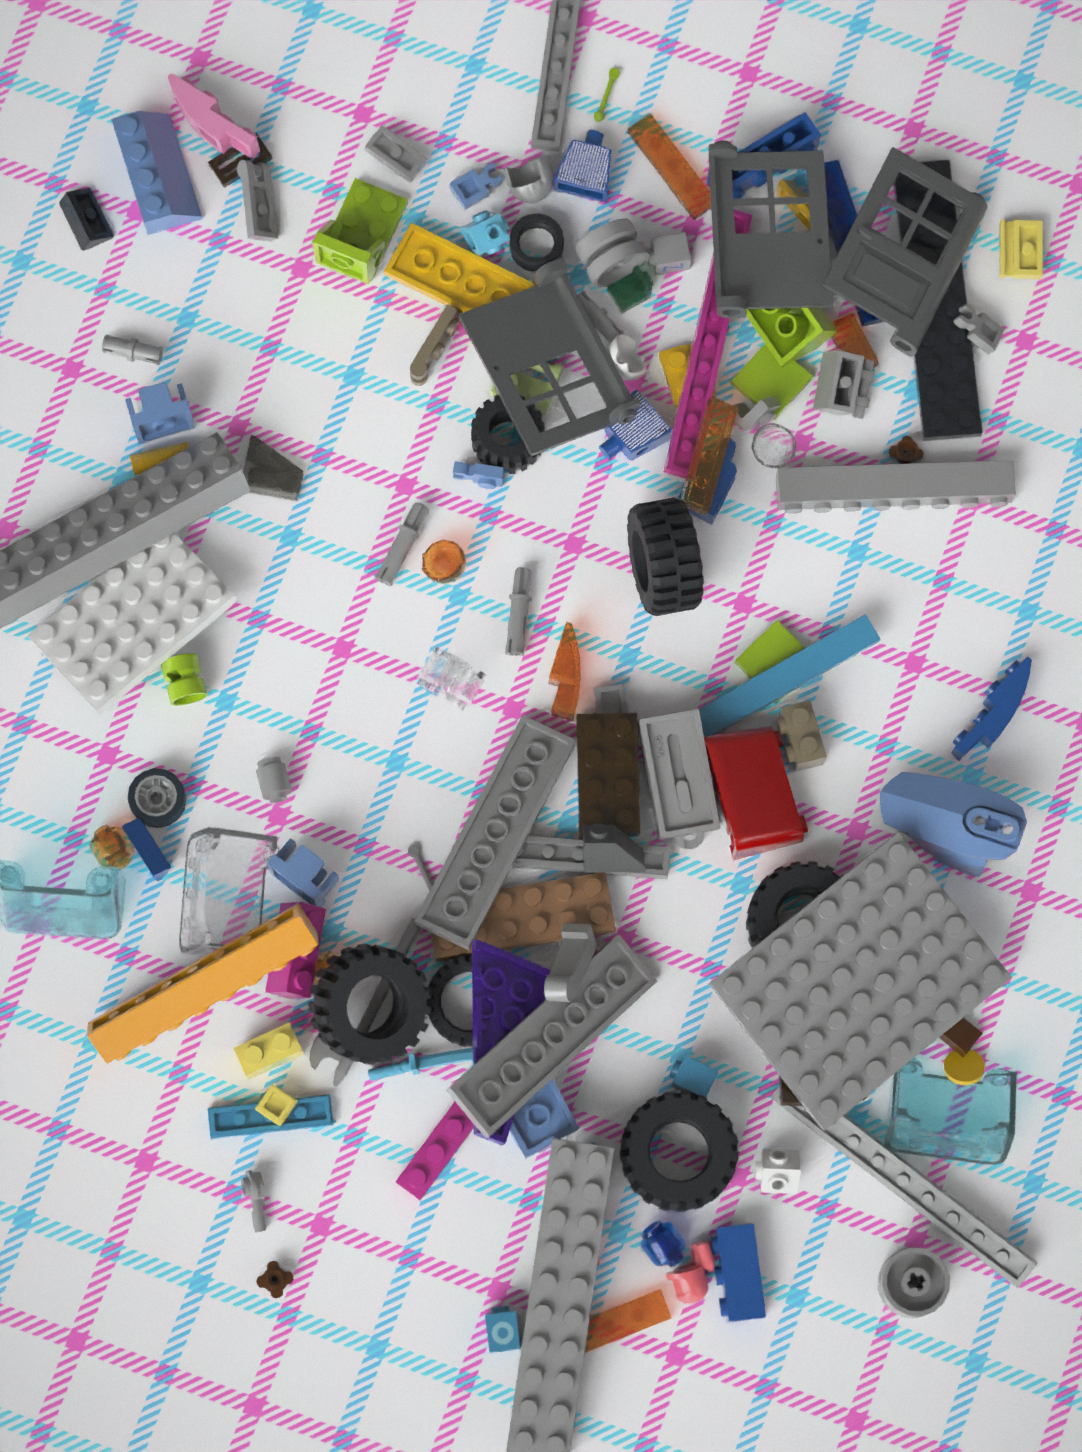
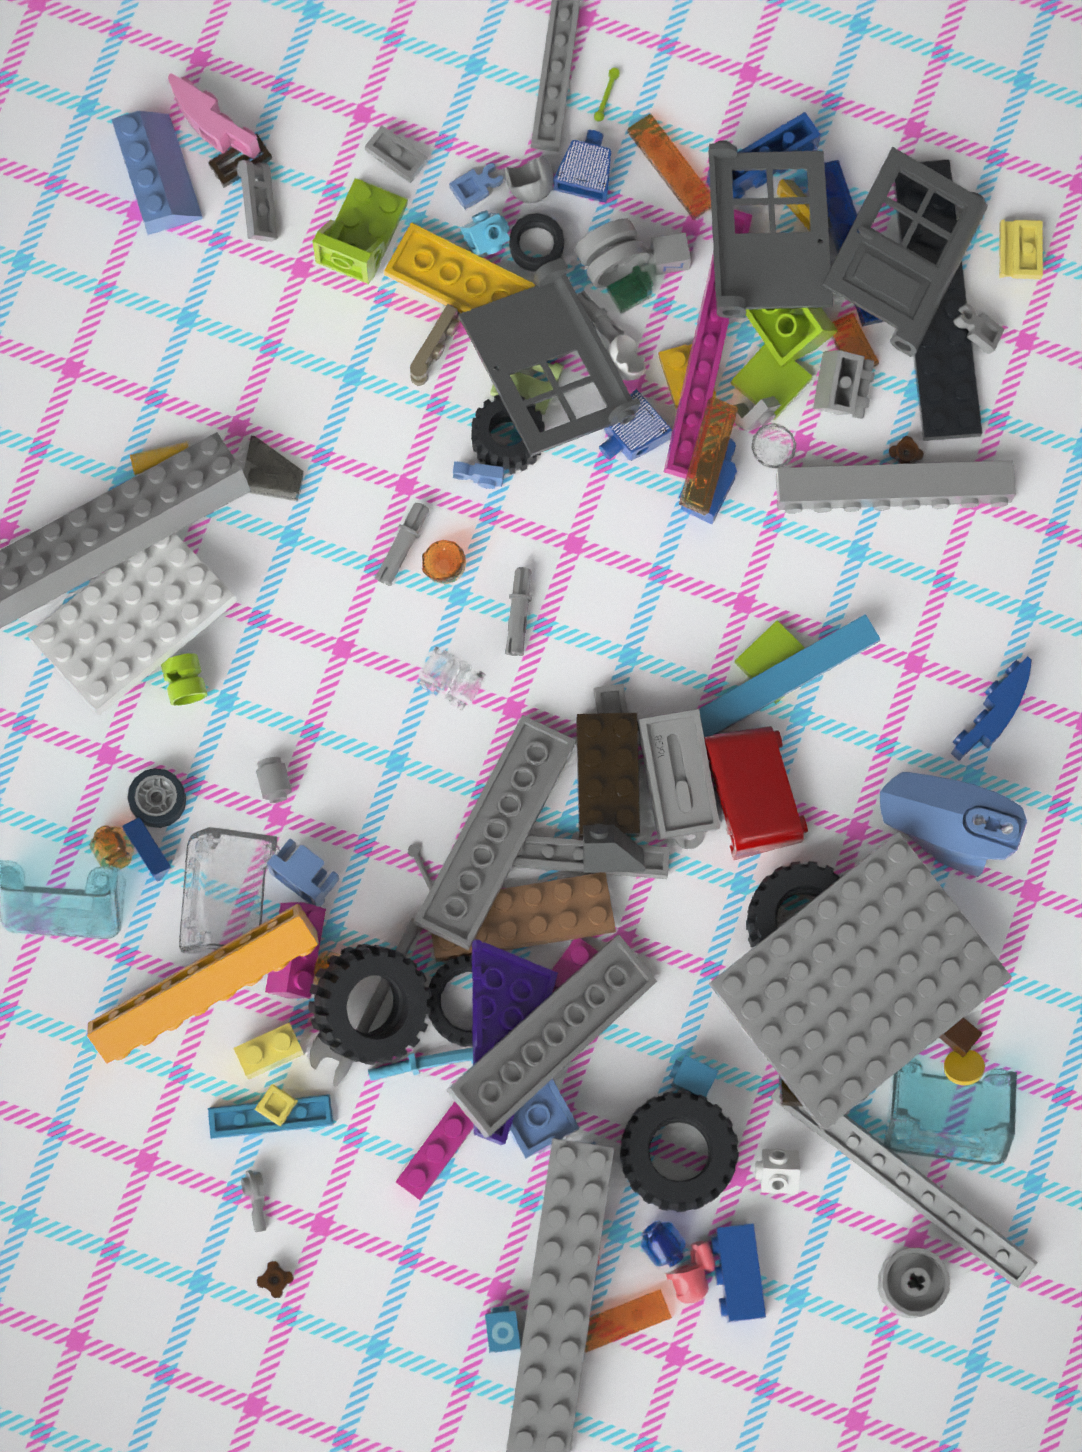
(85, 218): black slope -> none
(132, 349): light grey pin -> none
(159, 413): medium blue panel -> none
(566, 675): clear orange slope -> none
(570, 962): light grey leg -> none
(665, 556): black tyre -> none
(802, 736): dark tan brick -> none

